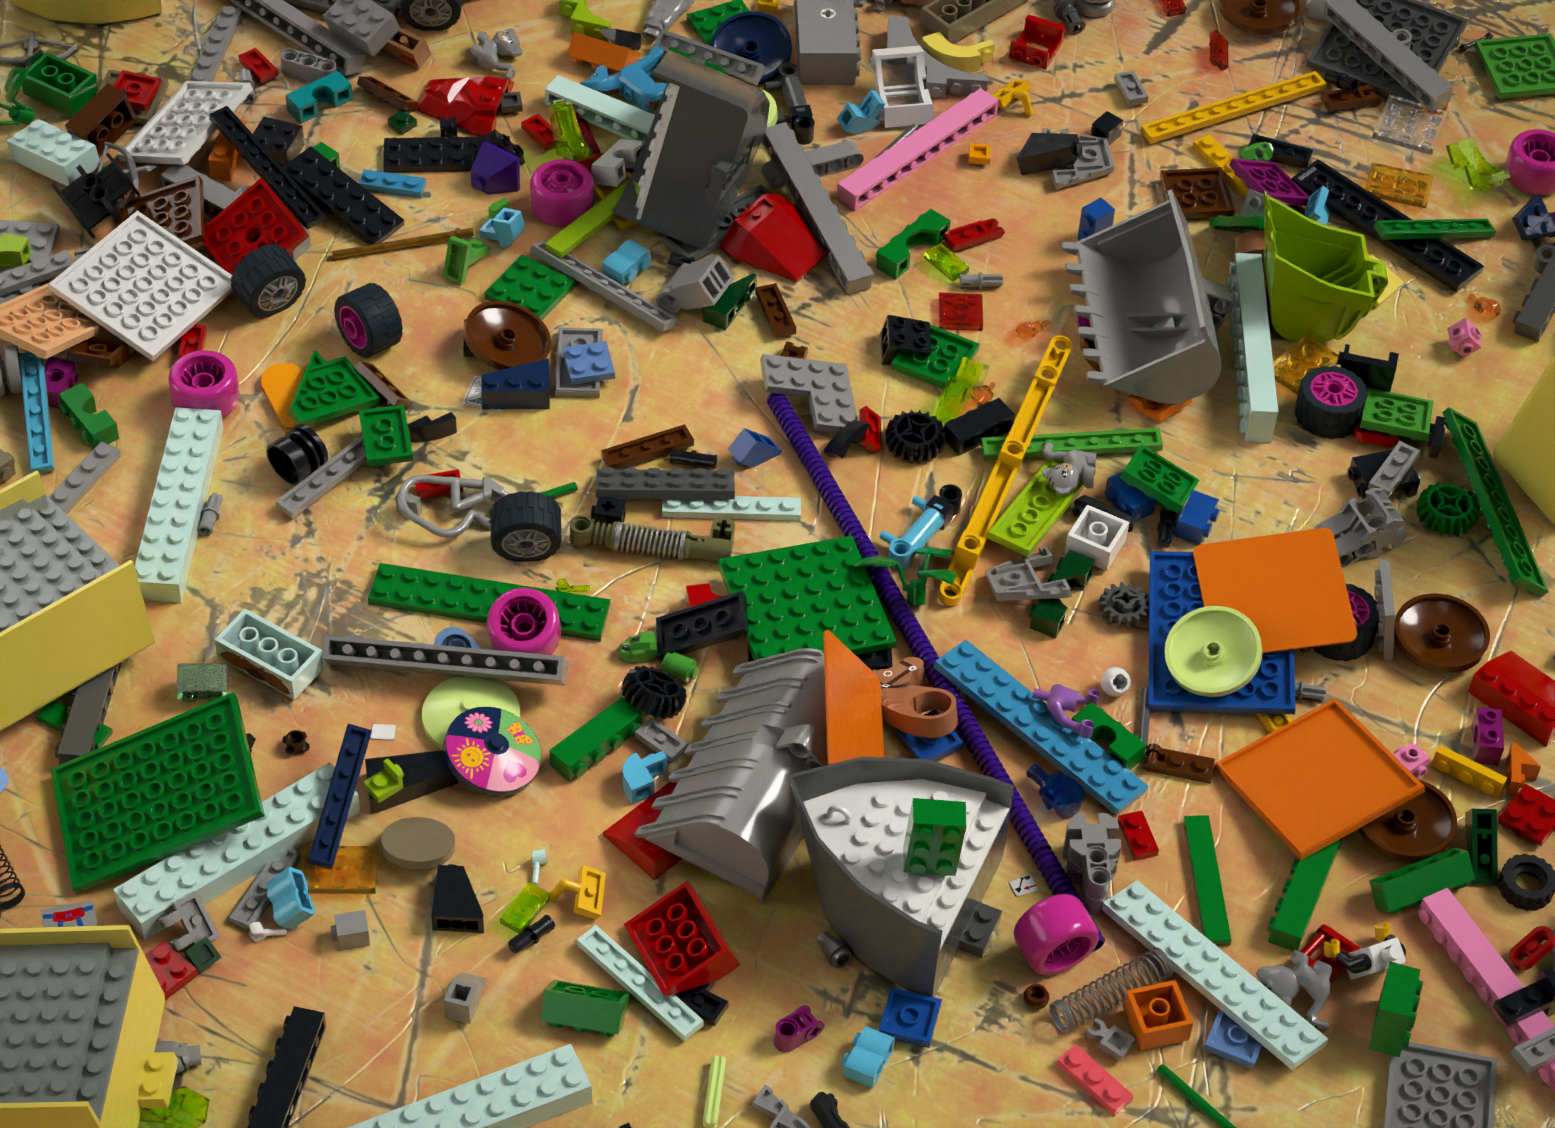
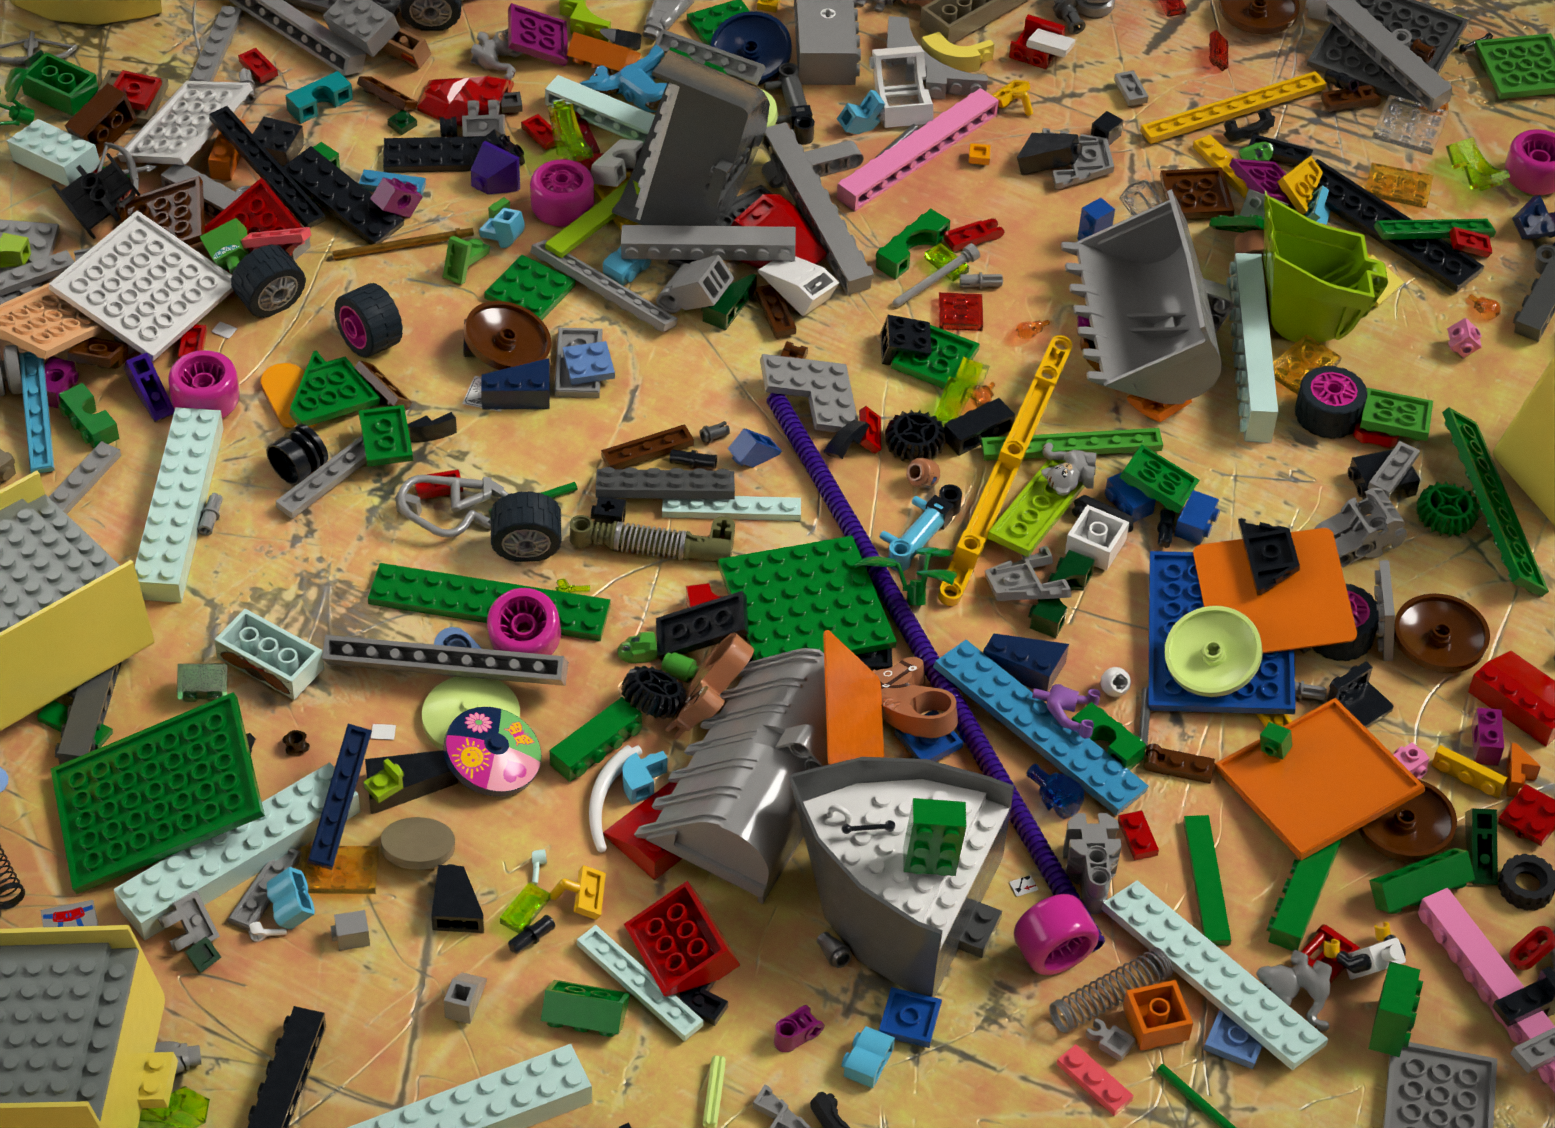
(148, 386): none -> dark purple slope
(170, 968): red plate -> none
(224, 330): none -> white sticker
(226, 245): none -> bright green torso
(277, 237): none -> coral plate
(305, 65): light grey beam -> none
(396, 197): none -> magenta brick
(481, 125): none -> light grey plate
(537, 34): none -> magenta plate
(606, 777): none -> white animal
(661, 739): light grey plate -> none
(708, 241): none -> light grey brick
(708, 433): none -> dark grey pin
(710, 681): none -> nougat animal
(800, 283): none -> white slope
(888, 826): none -> black hinge
(923, 473): none -> nougat head
(969, 254): none -> light grey piece
(1028, 660): none -> dark blue wedge
(1039, 991): reddish brown plate -> none
(1050, 43): none -> white tile
(1124, 605): dark grey gear -> none
(1139, 197): none -> clear slope
(1233, 132): none -> black piece
(1269, 554): none -> black wing
(1276, 740): none -> green plate
(1300, 183): none -> yellow wing
(1359, 695): none -> black bracket
(1374, 372): black panel -> none
(1428, 53): none -> reddish brown bush
(1436, 437): black plate -> none
(1470, 242): none -> red plate

